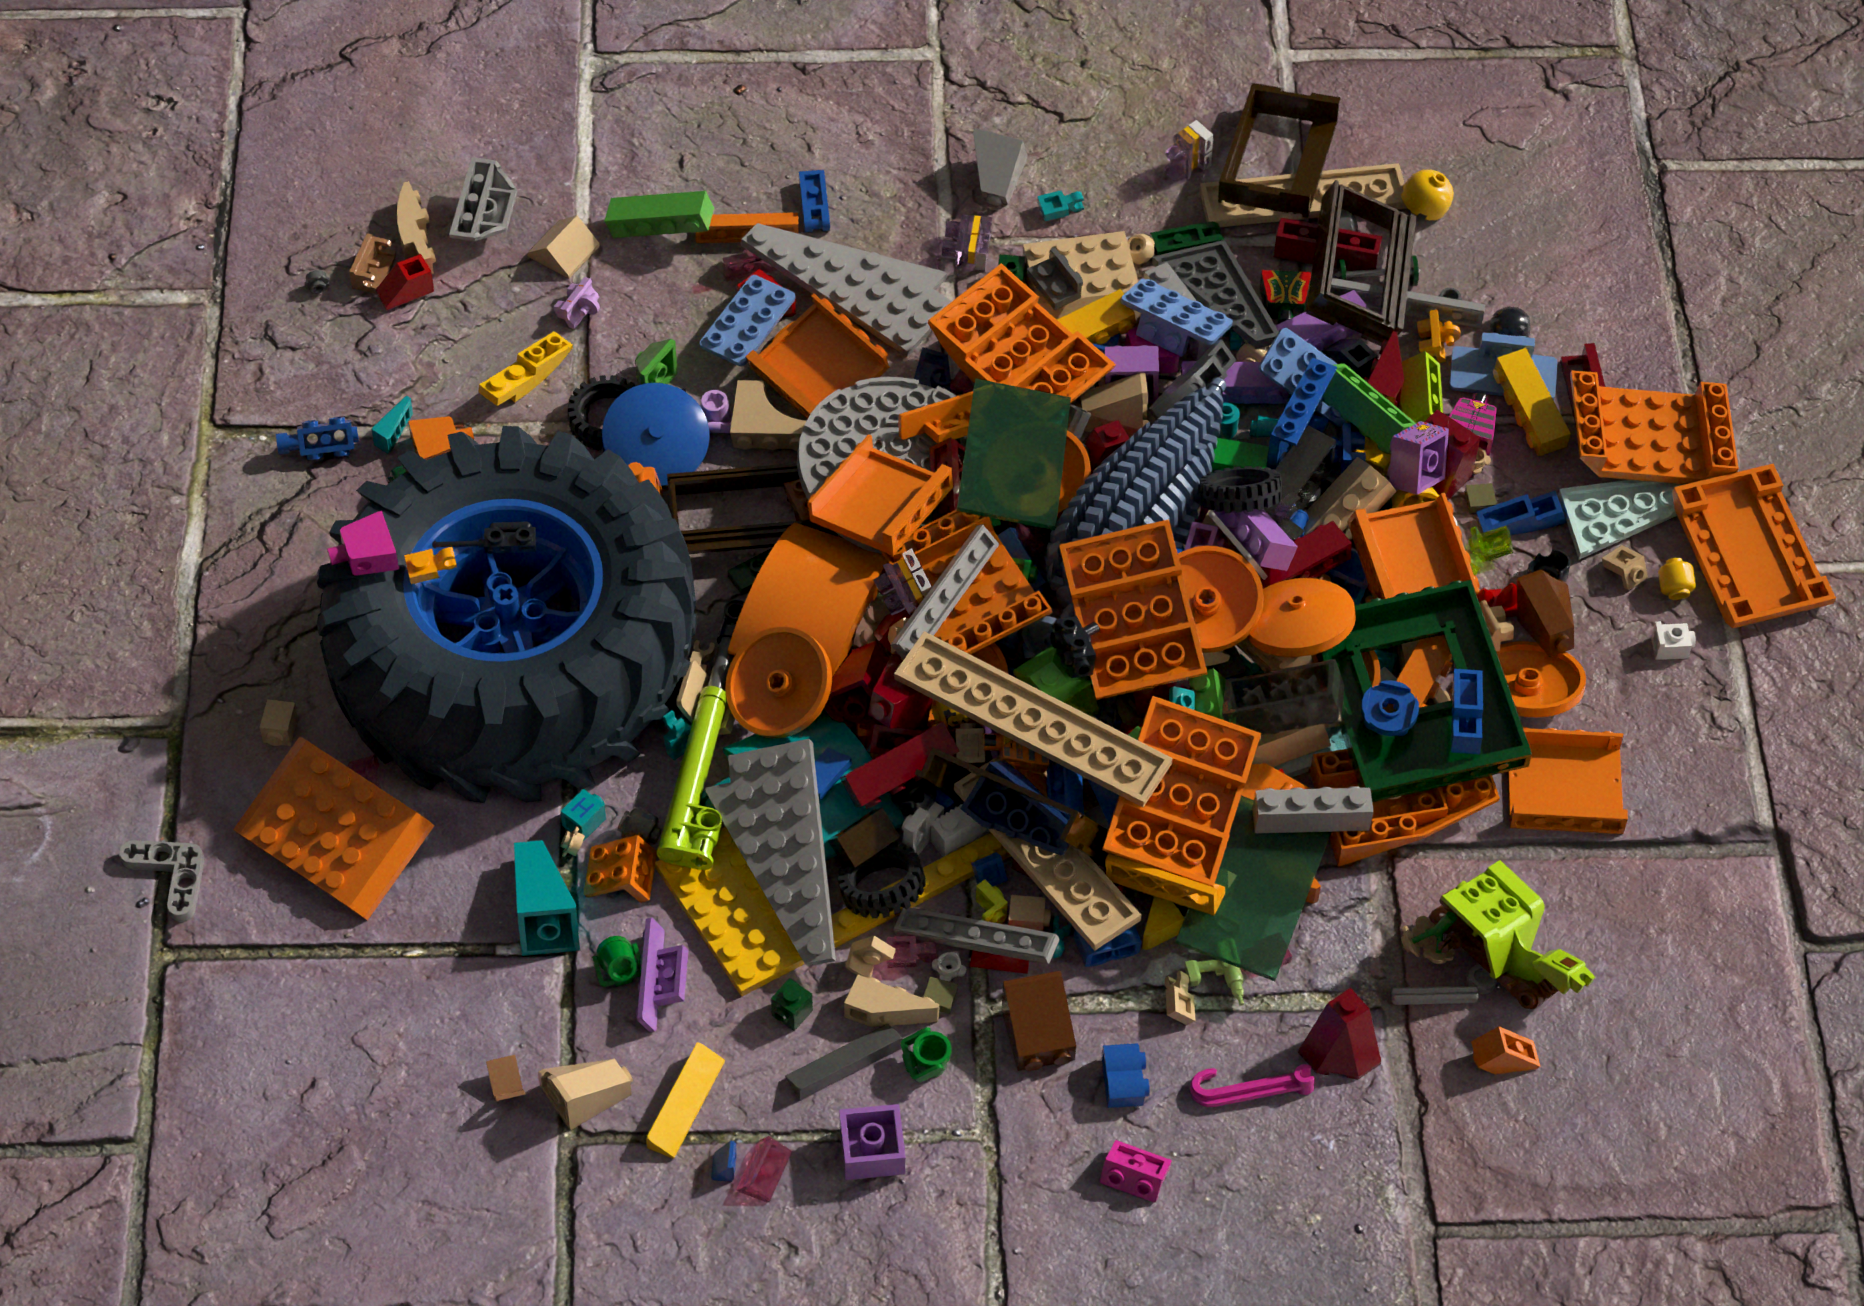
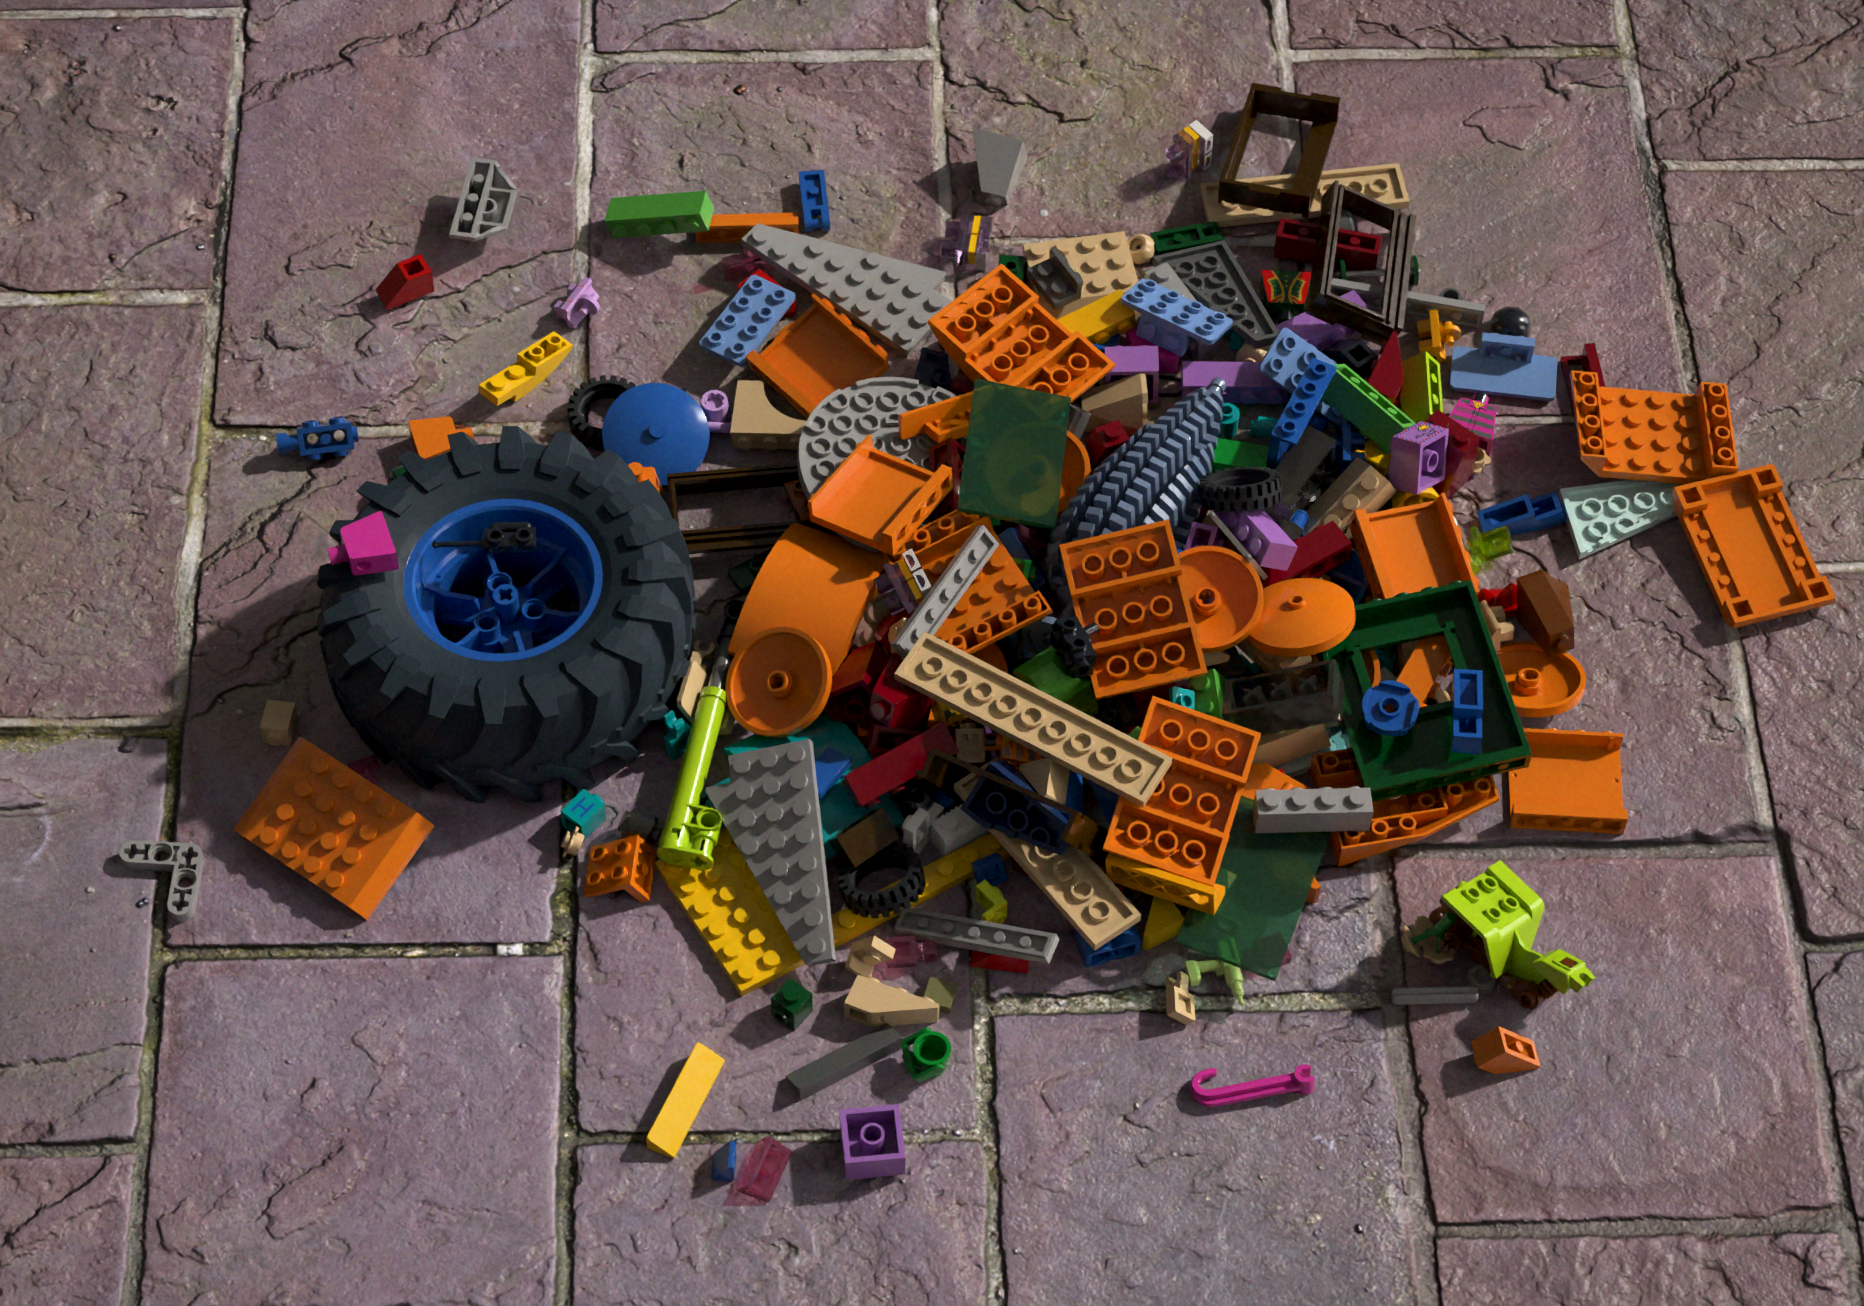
(316, 281): dark grey plate -> none
(371, 264): medium nougat hinge -> none
(392, 425): teal slope -> none
(412, 225): tan slope -> none
(424, 565): light orange plate -> none
(504, 1077): medium nougat bracket -> none
(543, 903): teal slope -> none
(565, 246): tan slope -> none
(585, 1089): tan slope -> none
(617, 958): green piece -> none
(657, 363): bright green slope -> none
(661, 975): medium lavender bracket -> none
(949, 959): white plate -> none
(1028, 912): tan brick -> none
(1038, 1021): reddish brown slope -> none
(1047, 778): none -> tan slope
(1056, 205): teal plate -> none
(1061, 933): teal arm -> none
(1123, 1075): blue brick -> none
(1135, 1171): dark pink bracket -> none
(1209, 366): dark grey slope -> none
(1342, 1039): dark red slope -> none
(1428, 194): yellow cylinder -> none
(1479, 497): olive tile -> none
(1531, 402): yellow brick -> none
(1555, 564): black hair -> none
(1628, 565): tan bracket -> none
(1672, 641): white brick -> none
(1676, 579): yellow head -> none

